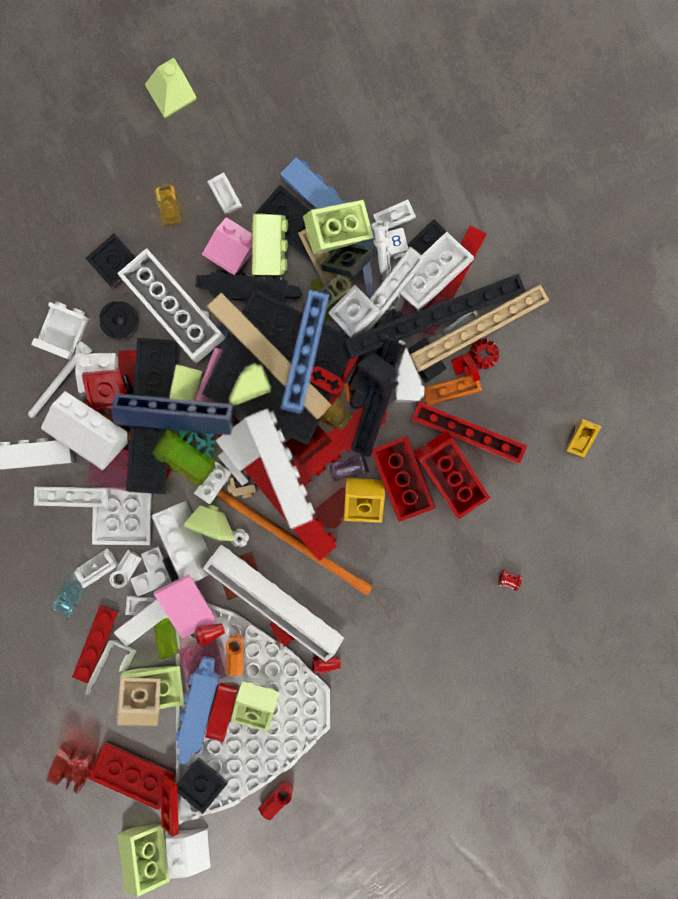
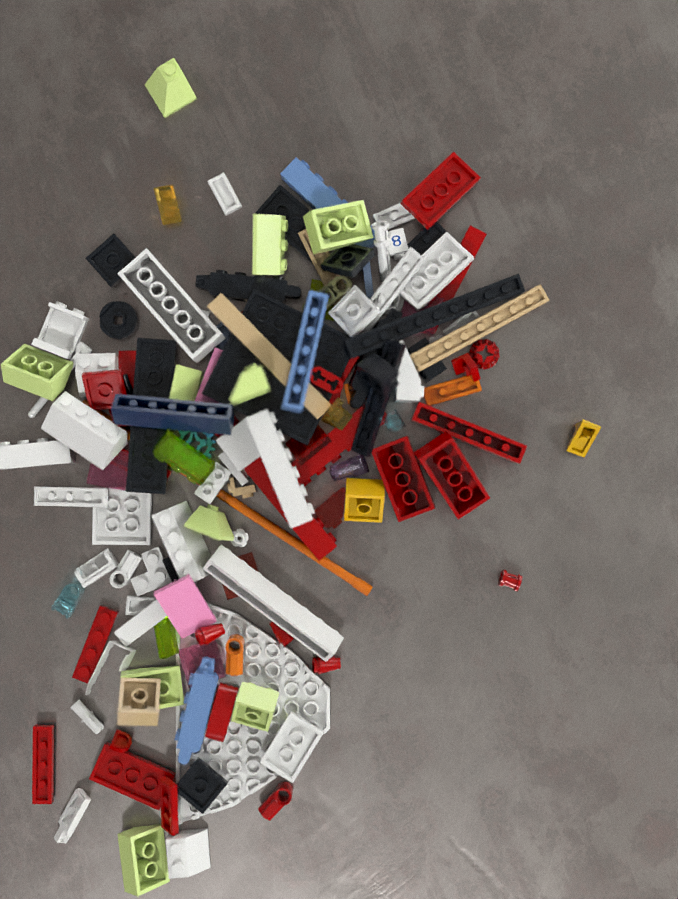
(36, 371): none -> yellowish green slope
(43, 764): none -> red plate
(70, 767): clear red wheel -> none
(72, 815): none -> white hinge
(87, 717): none -> white axle
(121, 742): none -> red tile
(229, 246): bright pink slope -> none
(291, 746): none -> white plate
(394, 421): none -> clear light blue slope
(440, 190): none -> red plate

